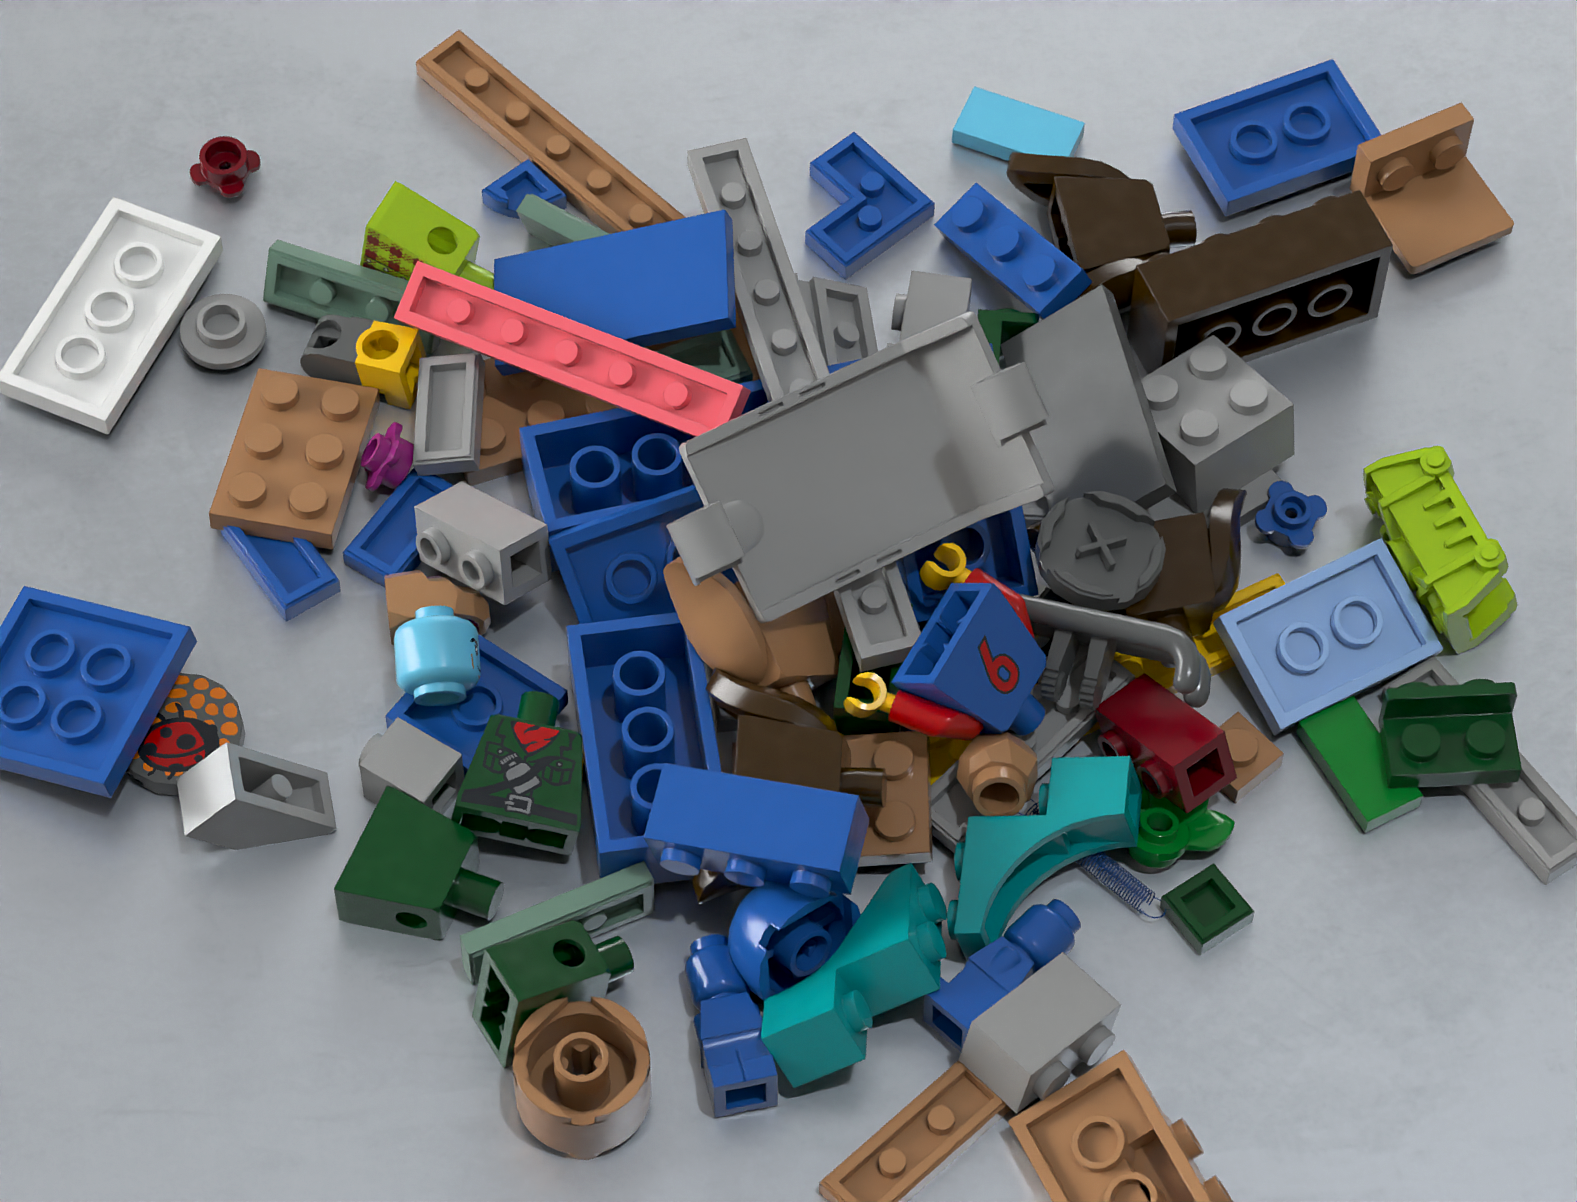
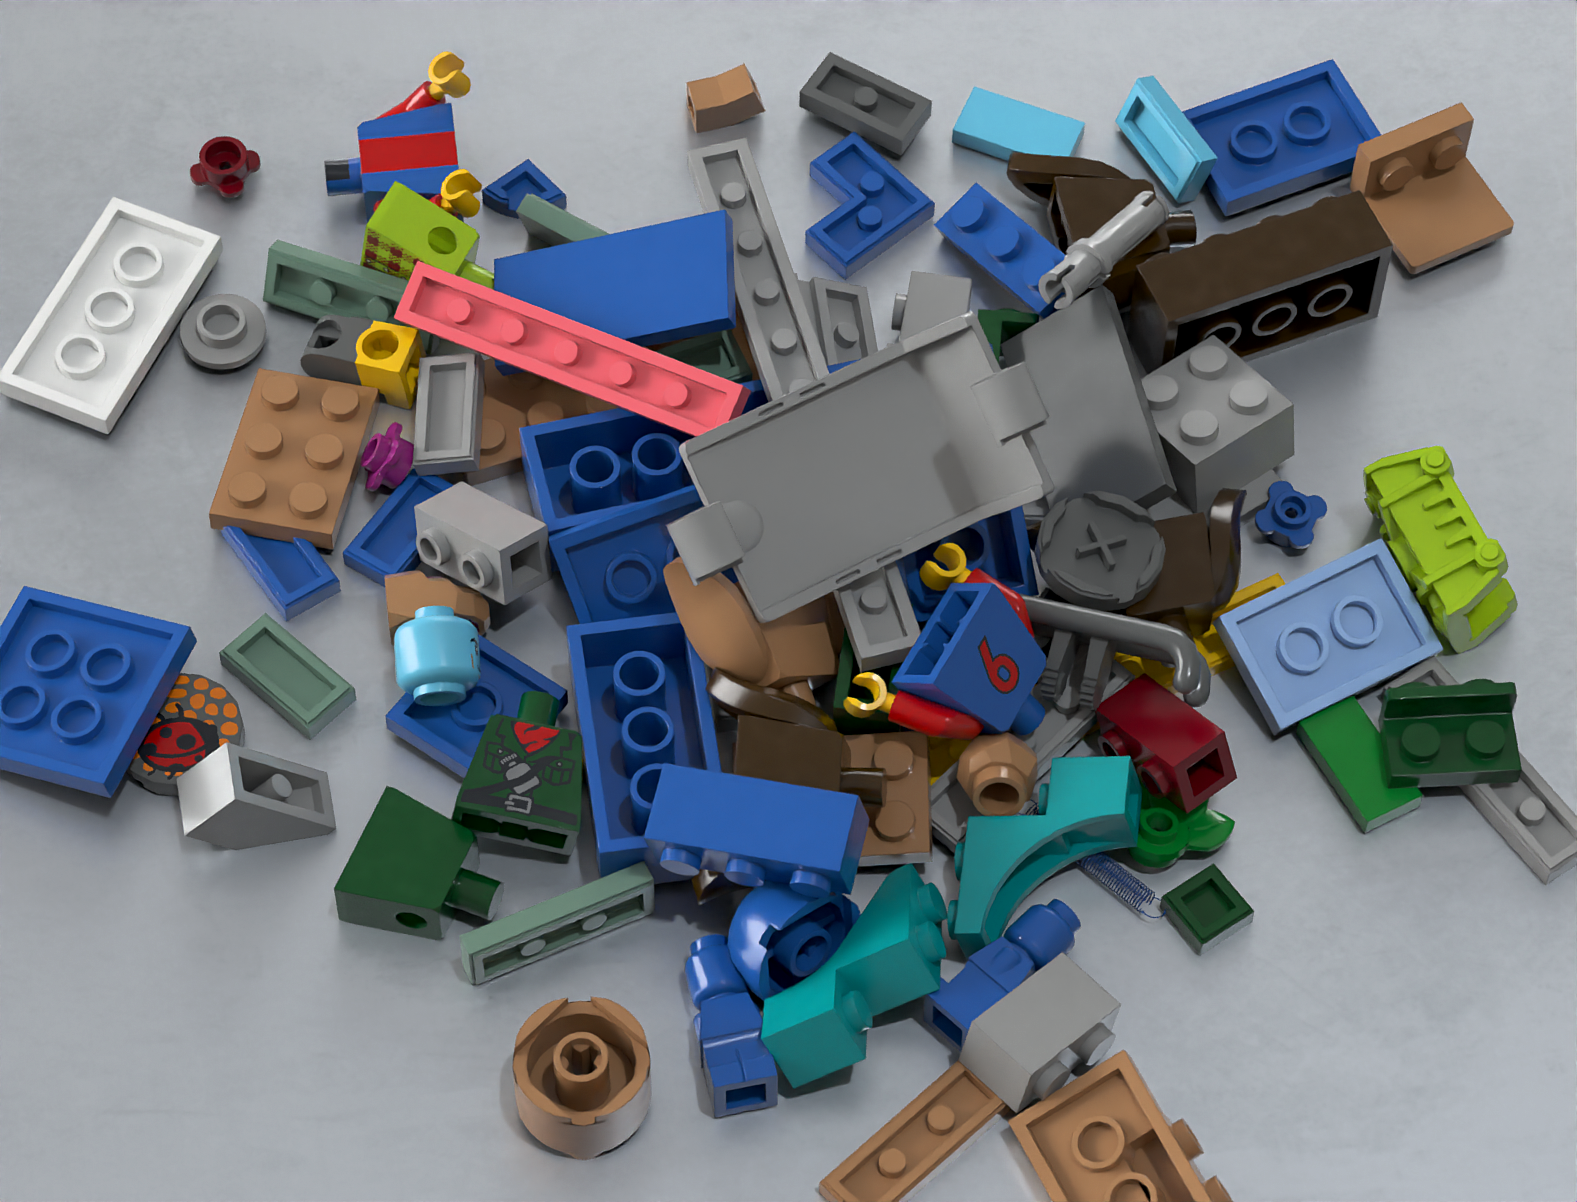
(287, 676): none -> sand green tile
(411, 764): light grey brick -> none
(414, 147): none -> torso
(538, 132): medium nougat tile -> none
(538, 969): dark green torso -> none
(723, 99): none -> medium nougat piece
(865, 103): none -> dark grey plate
(1094, 257): none -> light grey pin
(1166, 139): none -> medium azure tile
(1251, 754): medium nougat plate -> none

